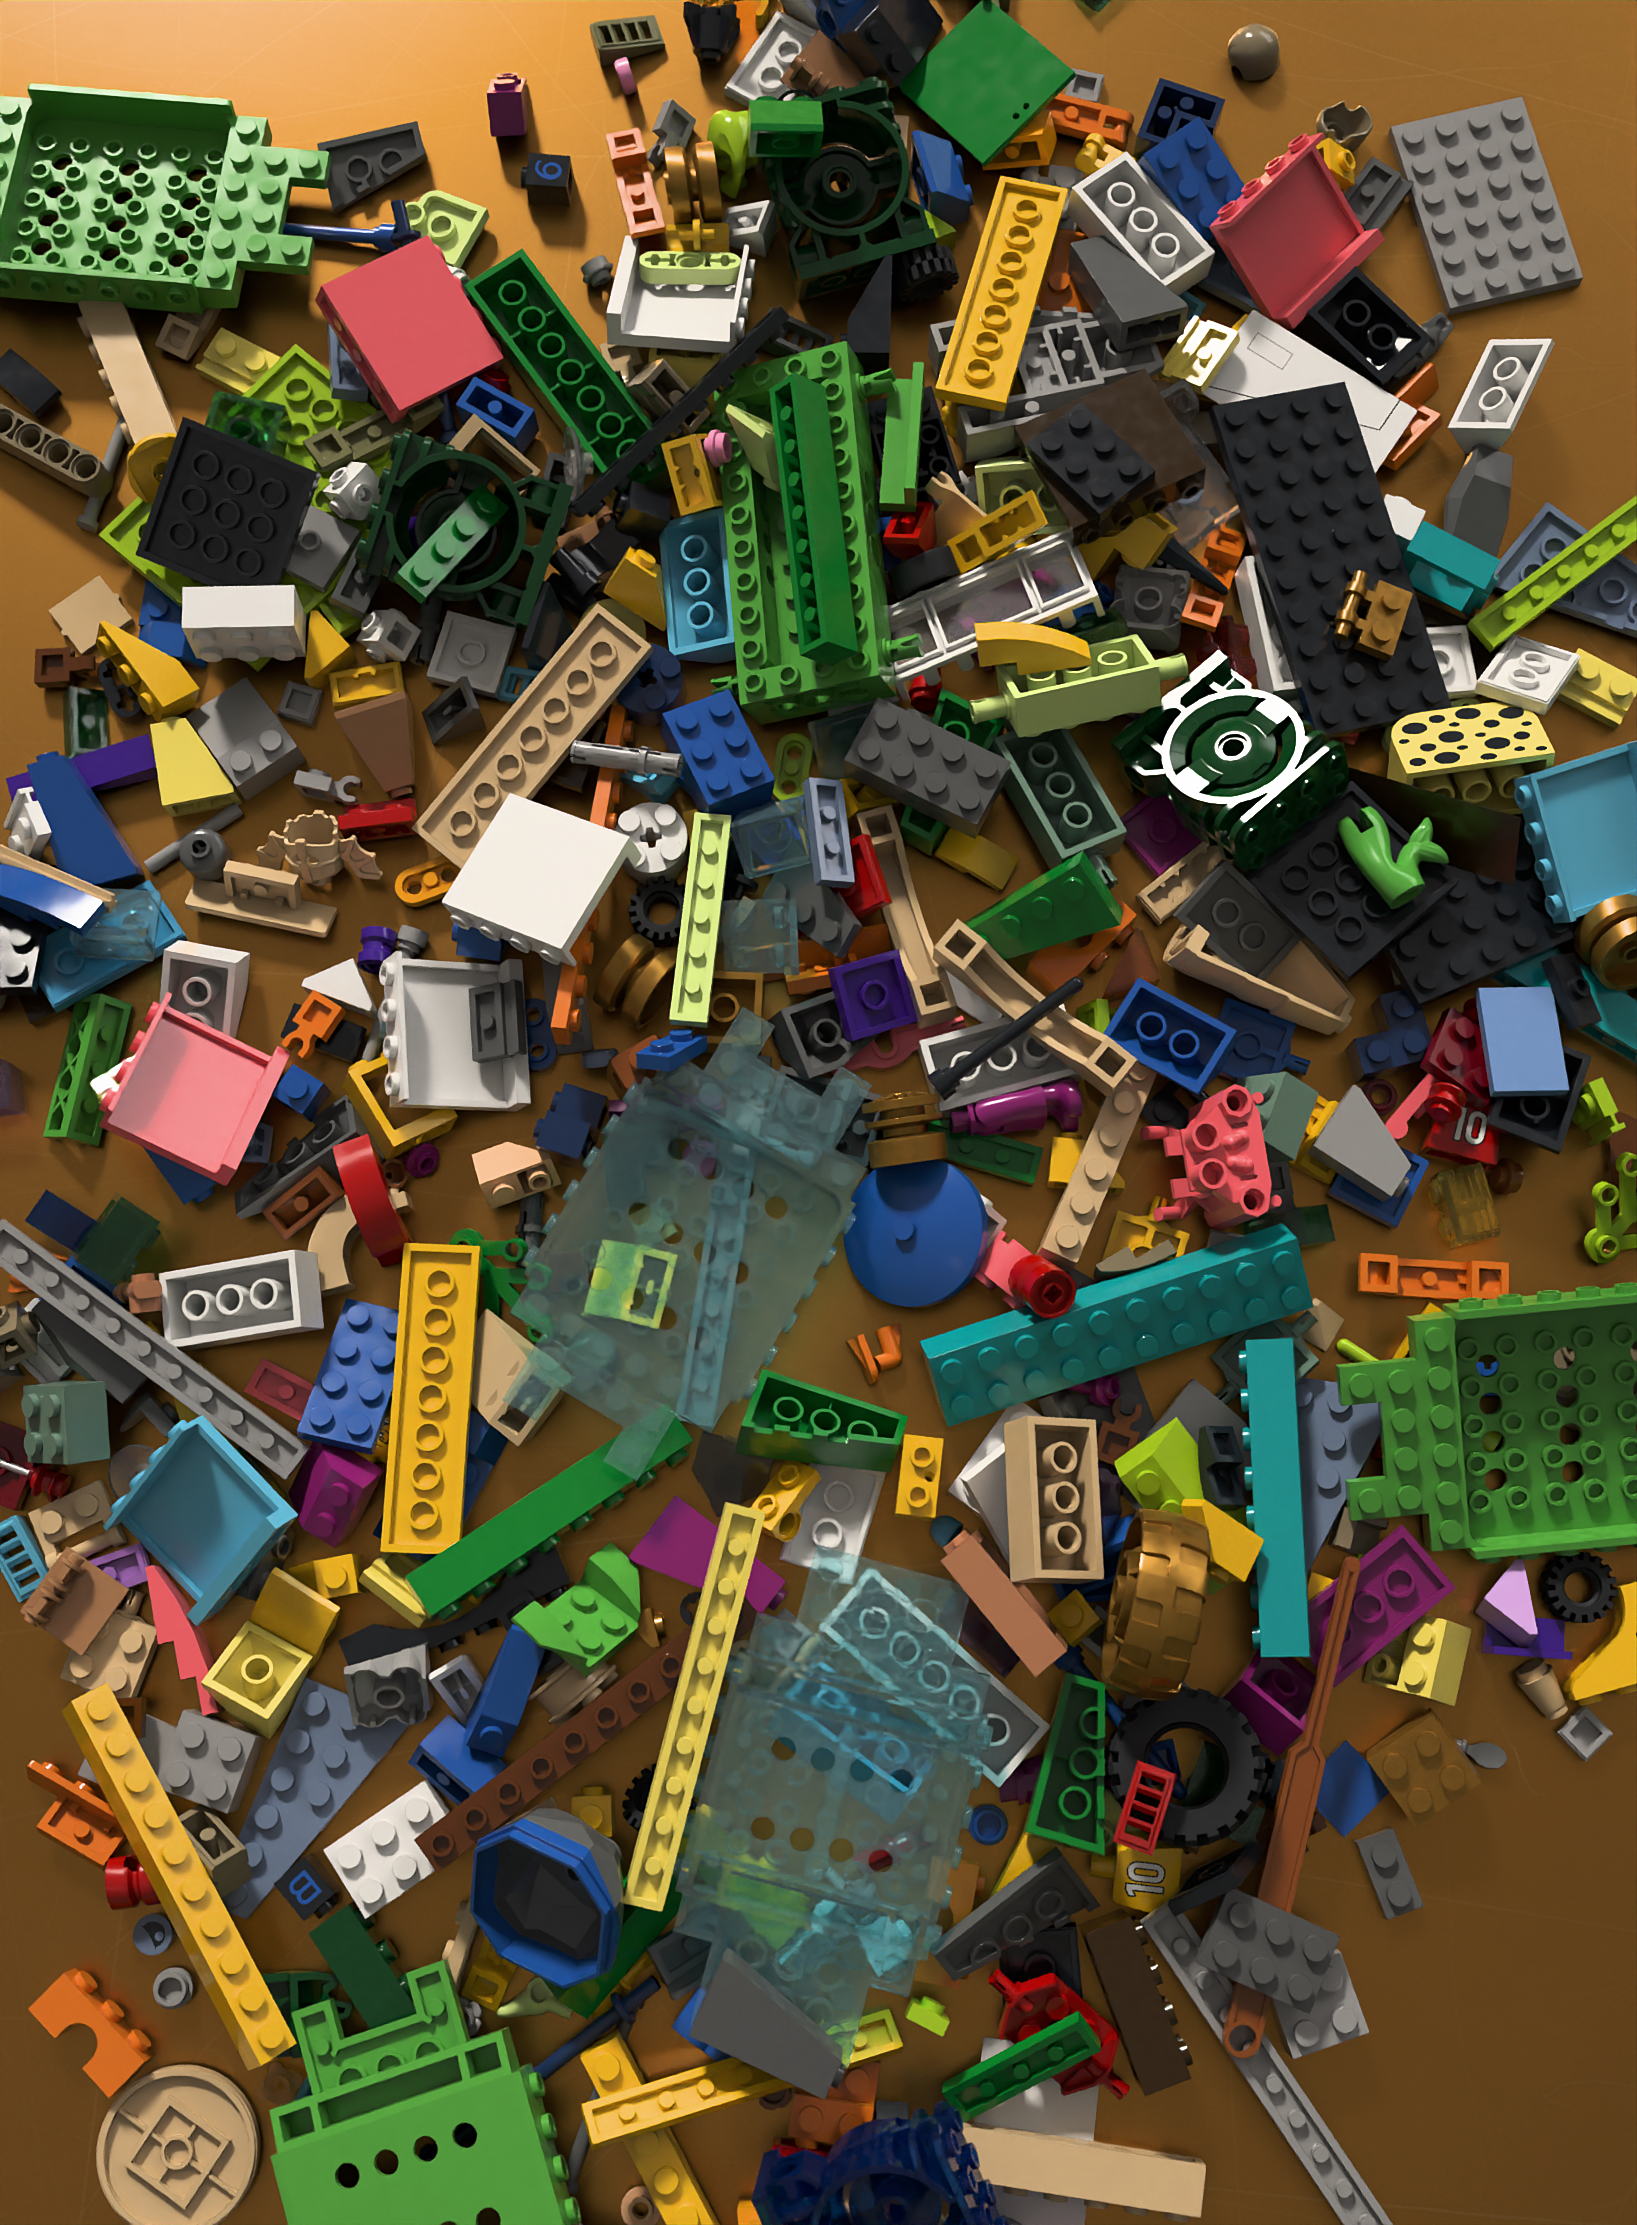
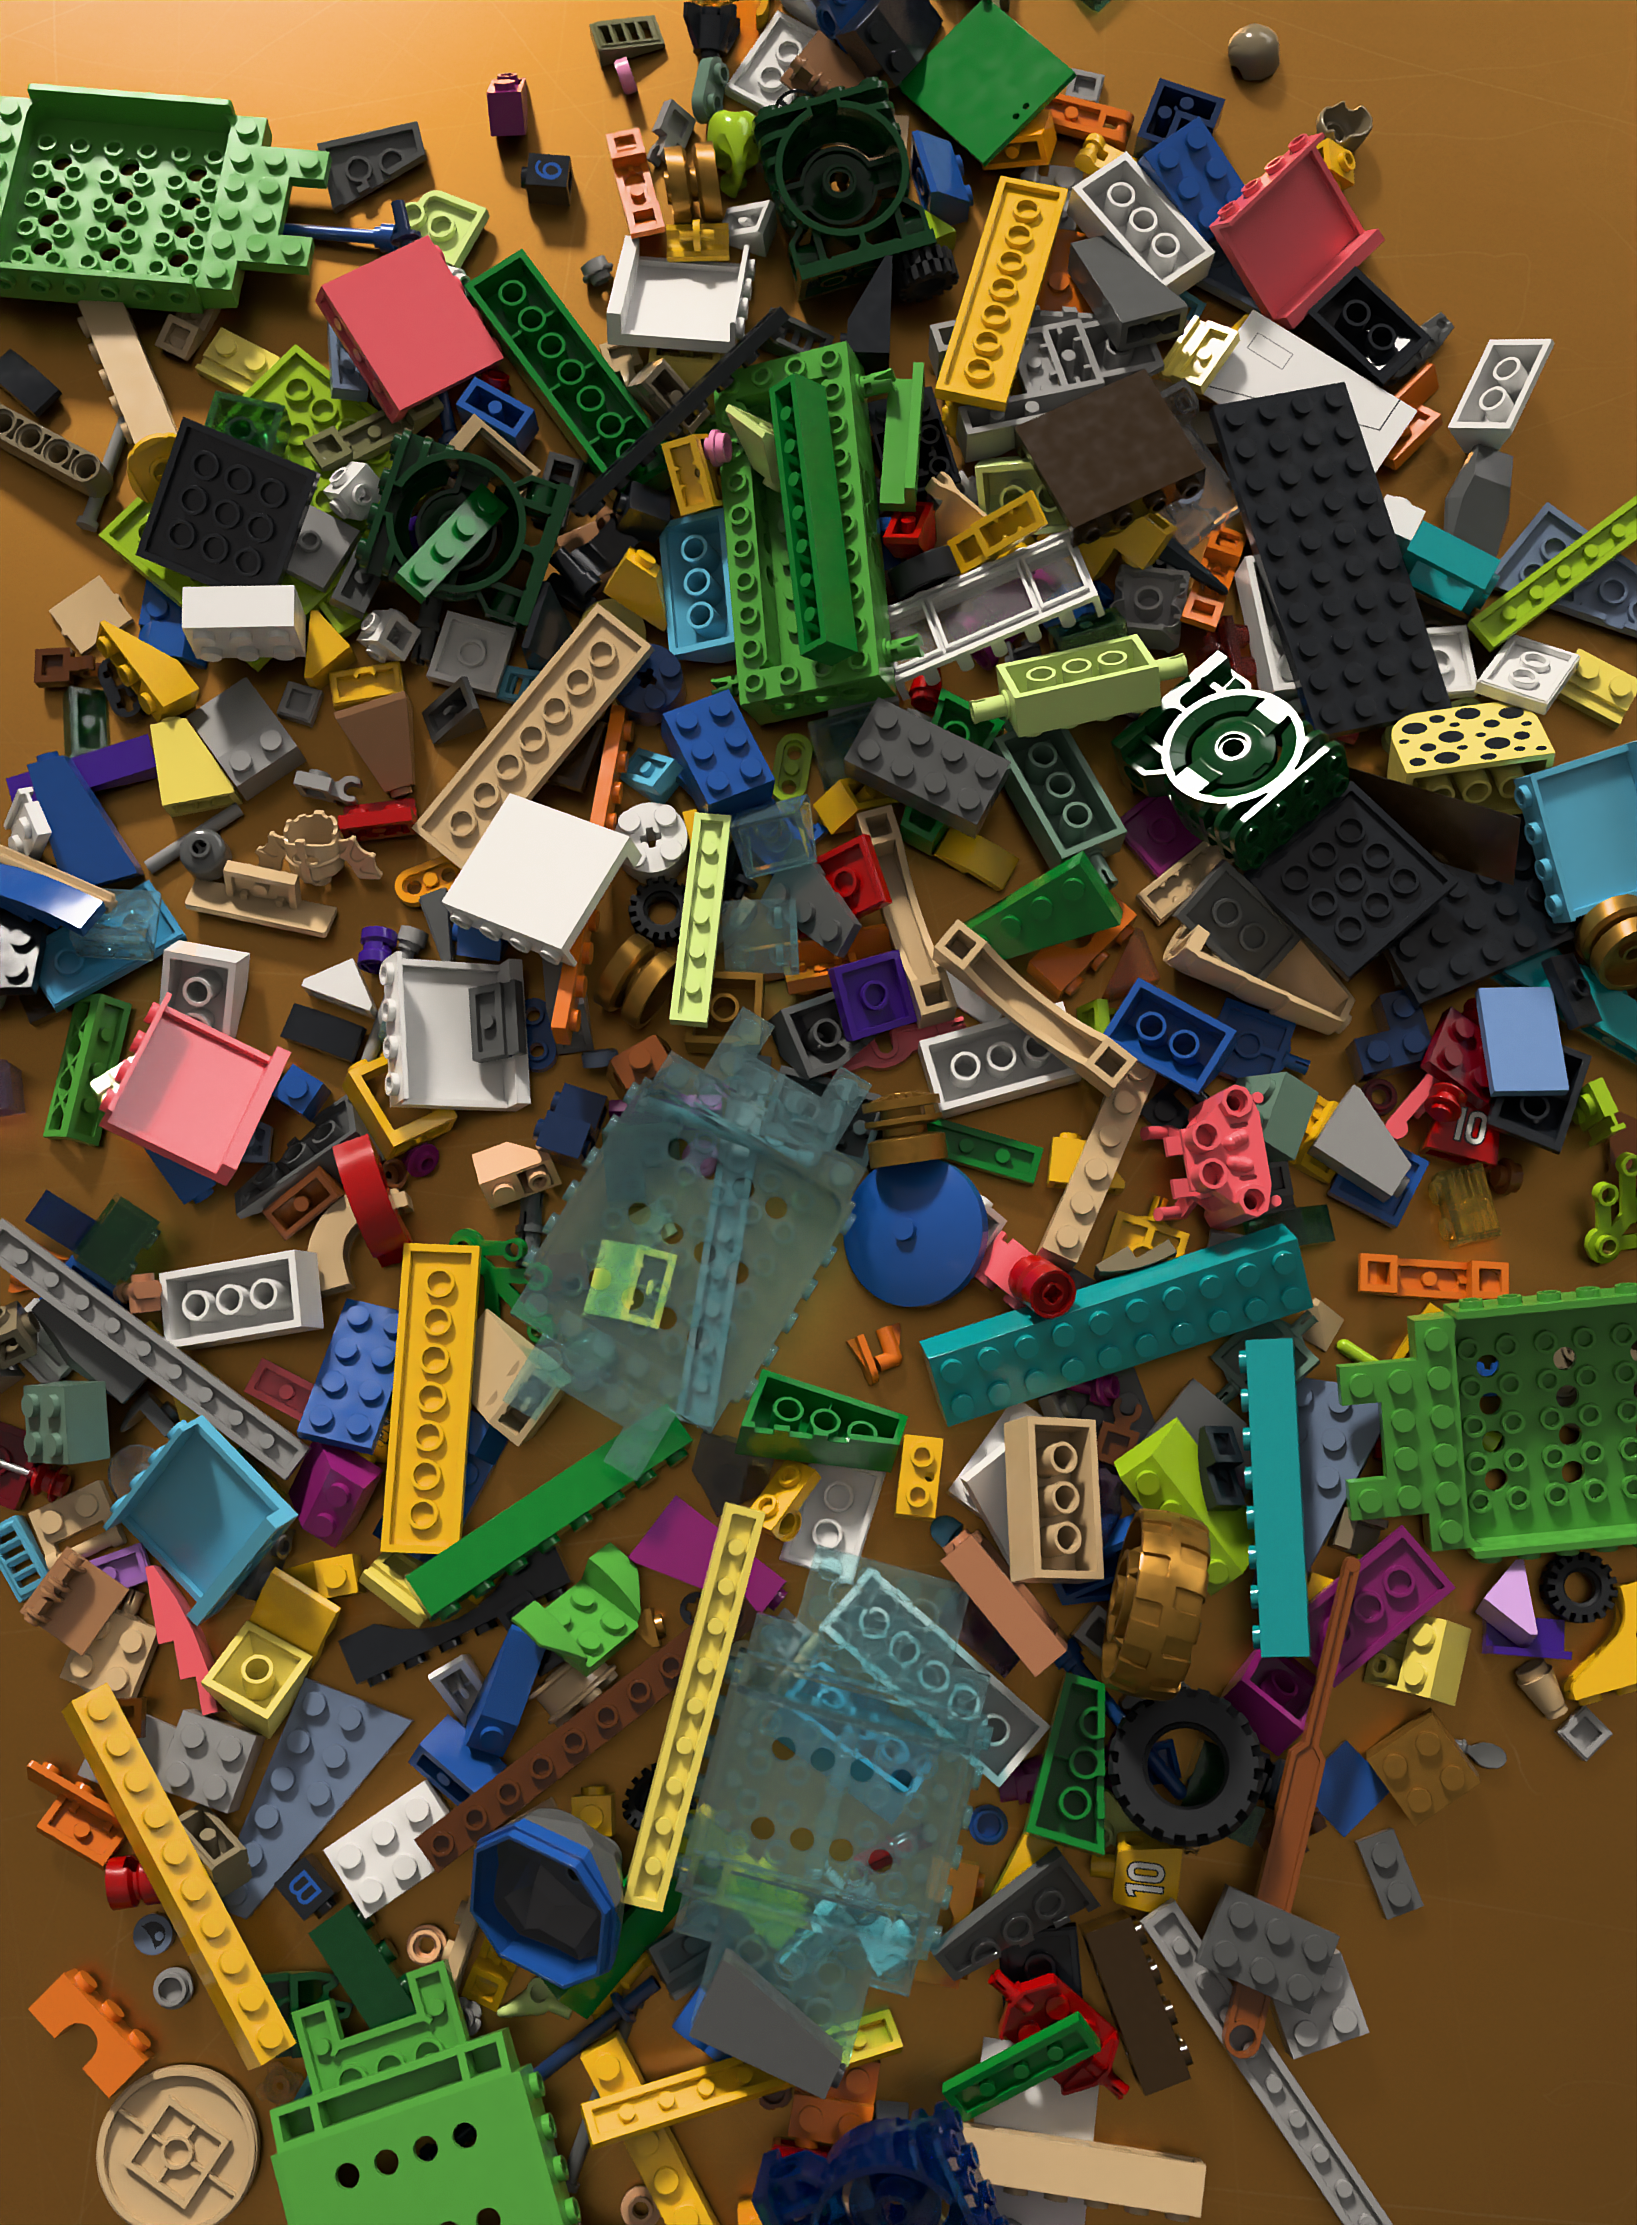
(316, 1020): orange plate -> none
(391, 1688): light grey slope -> none
(414, 1948): none -> light nougat plate
(439, 923): none -> dark grey slope
(575, 462): clear dish -> none
(632, 759): light grey pin -> none
(672, 1050): blue plate -> none
(689, 267): yellowish green beam -> none
(709, 88): none -> sand green plate
(785, 127): green slope -> none
(828, 833): sand blue plate -> none
(928, 2014): lime plate -> none
(948, 1079): black piece -> none
(1021, 1110): magenta piece -> none
(1030, 646): yellow slope -> none
(1074, 1618): yellow plate -> none
(1090, 461): black plate -> none
(1159, 1775): red slope -> none
(1215, 1878): black tile -> none
(1231, 1543): yellow slope -> none
(1372, 854): bright green piece -> none
(1377, 194): dark grey plate -> none
(1383, 618): pearl gold plate -> none
(1485, 206): light grey plate -> none

